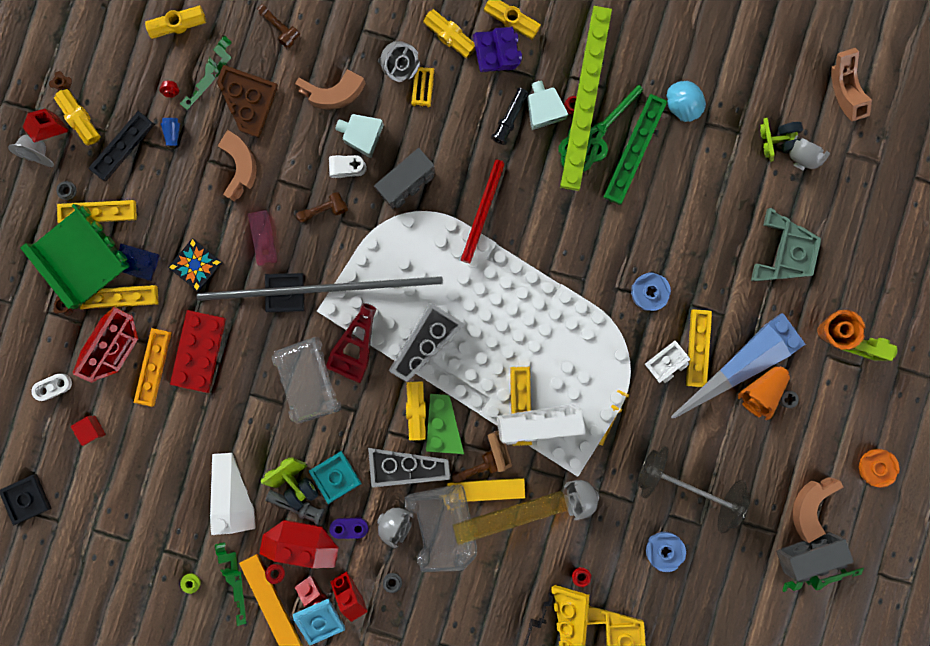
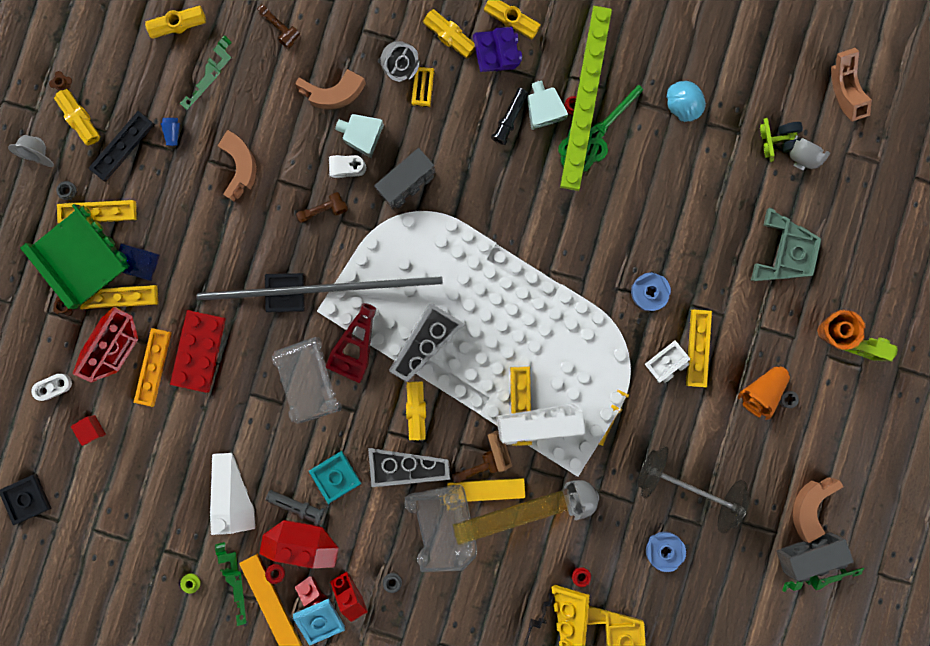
(43, 125): red slope -> none
(169, 89): red plate -> none
(195, 265): tile -> none
(247, 98): reddish brown plate -> none
(262, 237): clear pink plate -> none
(299, 490): lime plate -> none
(348, 528): dark purple plate -> none
(394, 526): light grey cylinder -> none
(442, 426): bright green wing -> none
(482, 211): red axle -> none
(635, 149): green plate -> none
(767, 347): medium blue plate -> none
(879, 468): orange tile -> none

